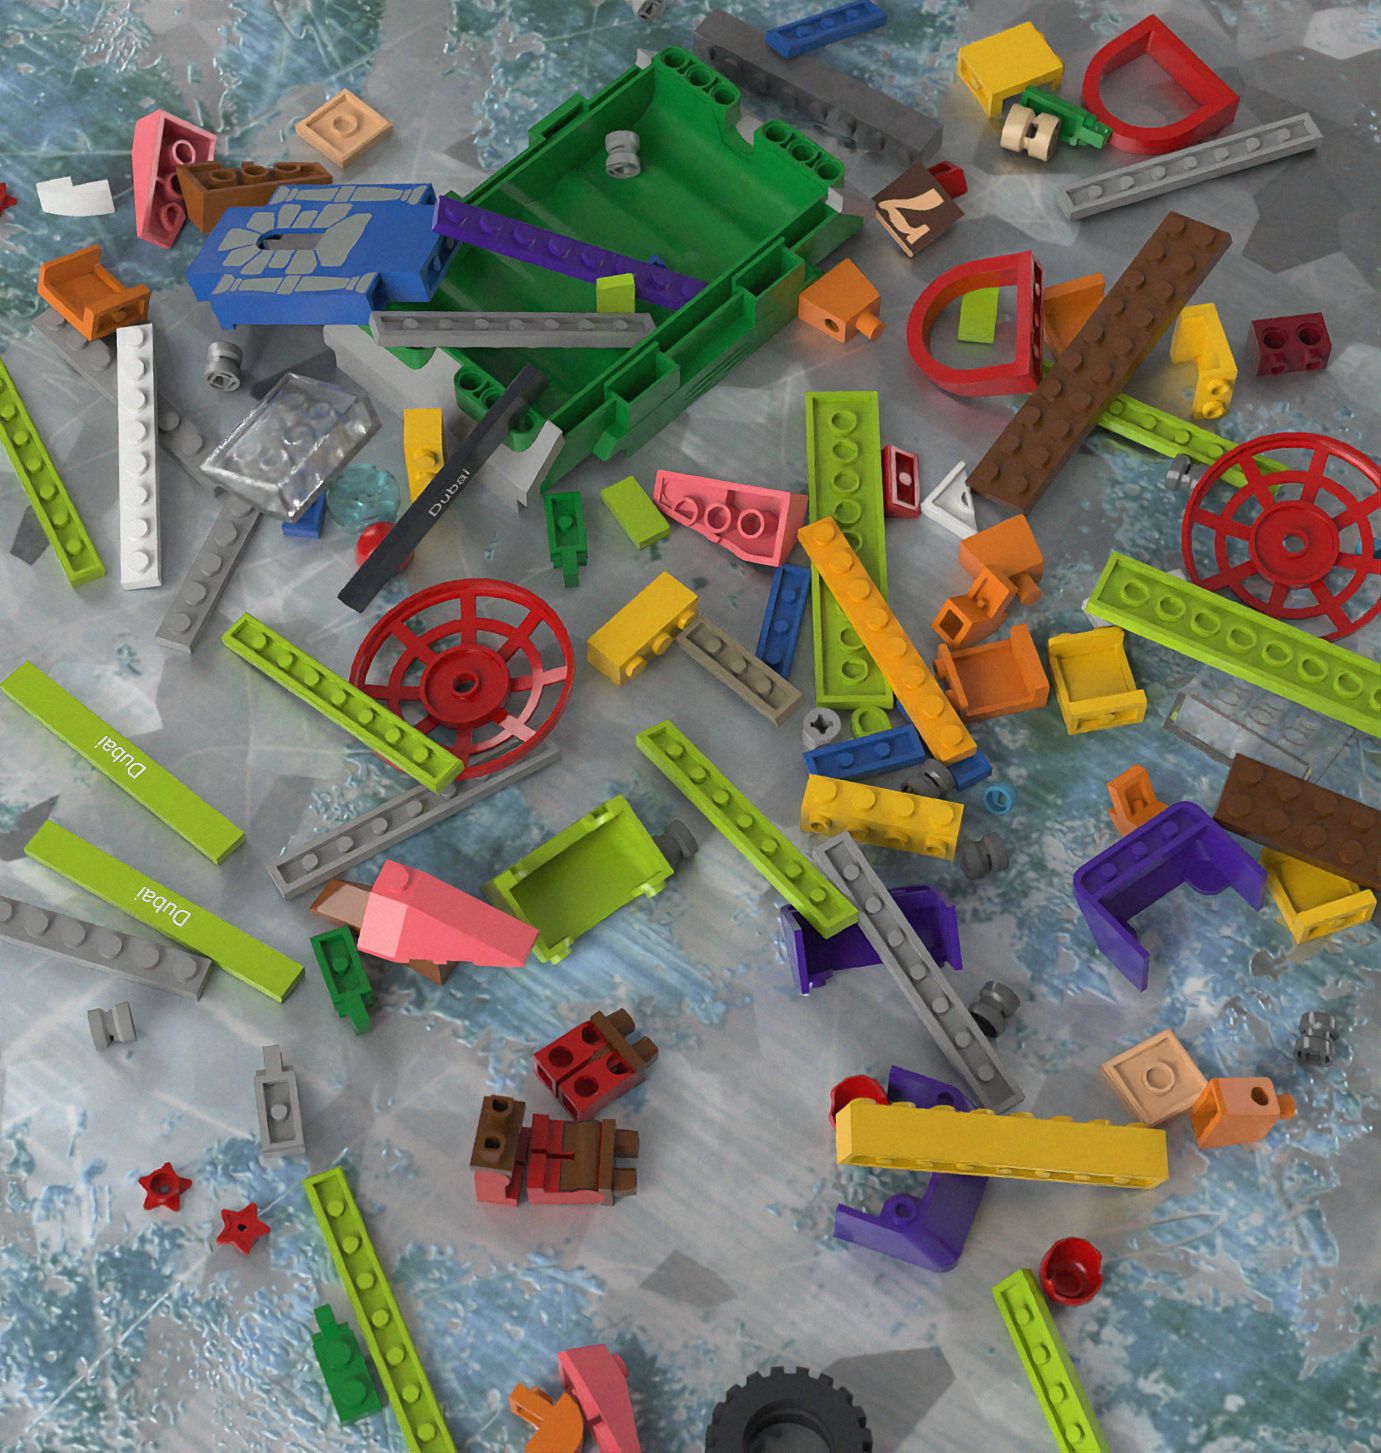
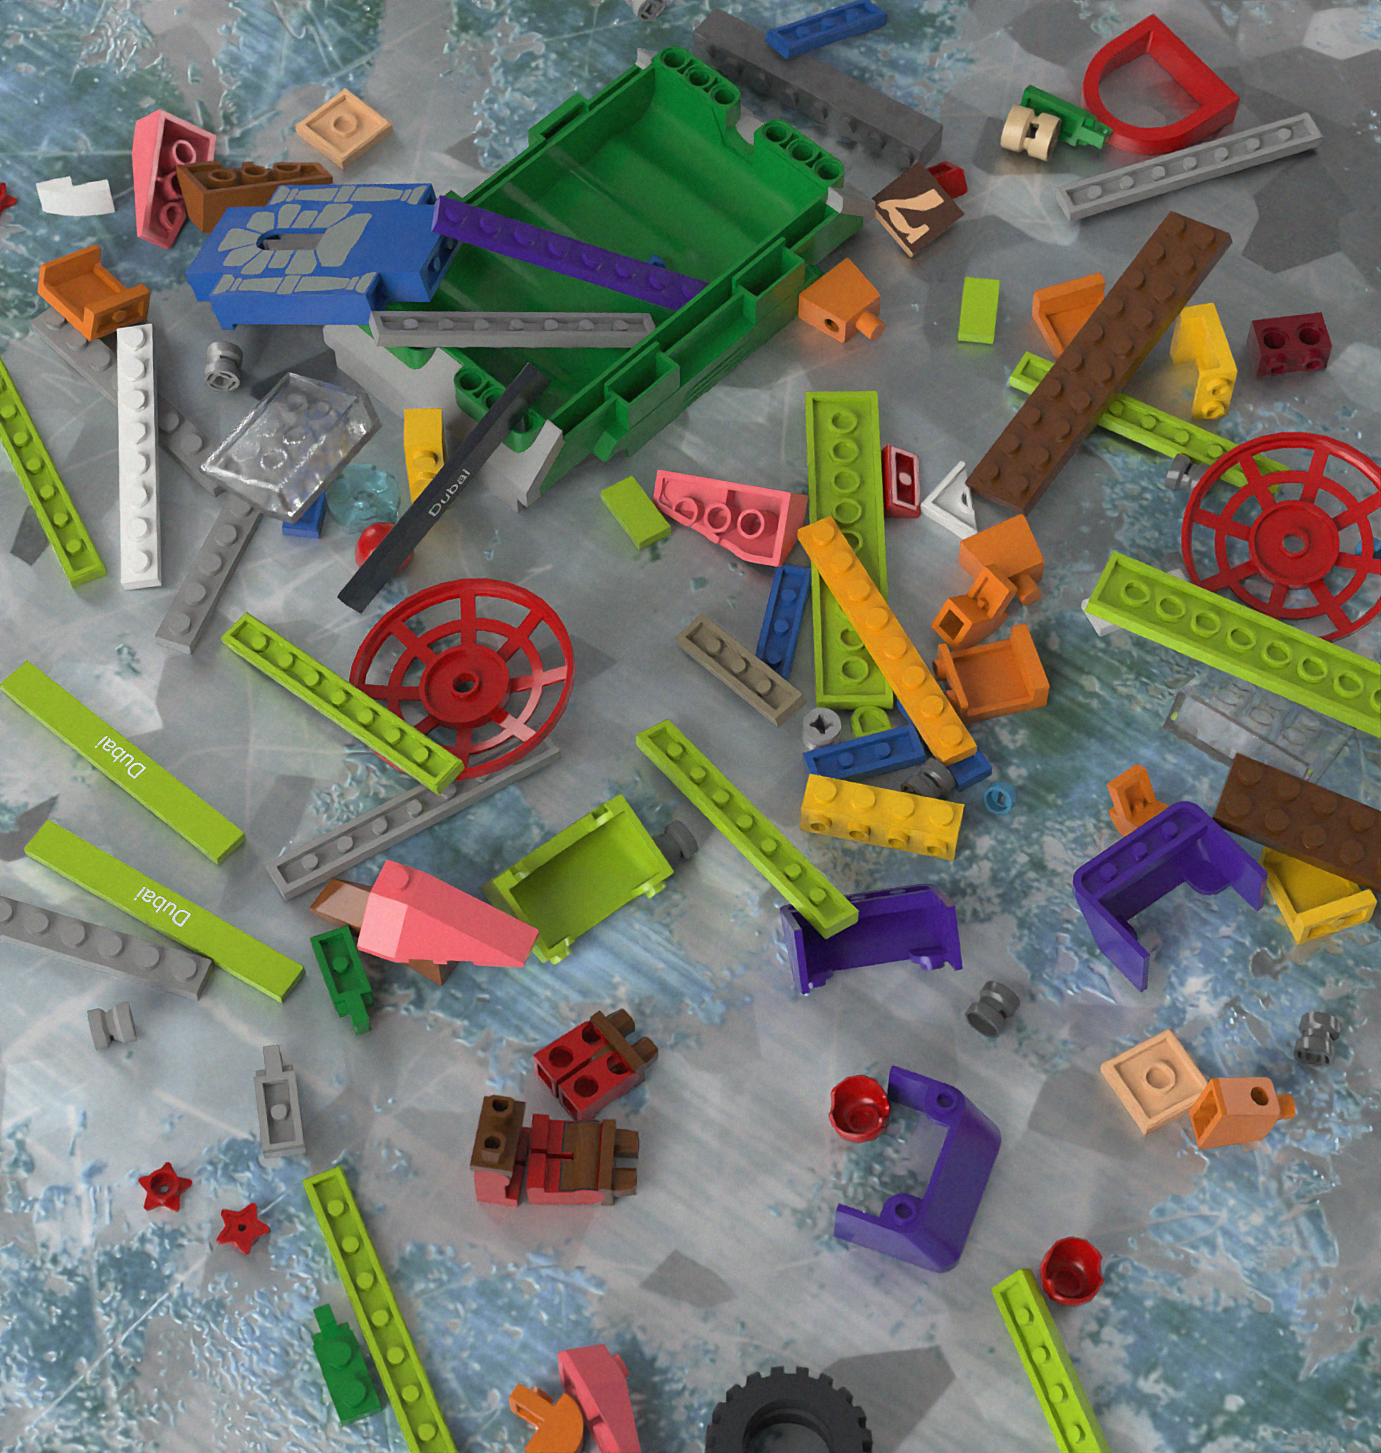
(566, 534): green hinge -> none
(616, 294): lime tile -> none
(622, 154): light grey wheel -> none
(642, 629): yellow brick -> none
(918, 975): light grey plate -> none
(982, 856): dark grey wheel -> none
(1000, 1145): yellow brick -> none
(1005, 379): red window -> none
(1007, 65): yellow panel -> none
(1094, 680): yellow panel -> none

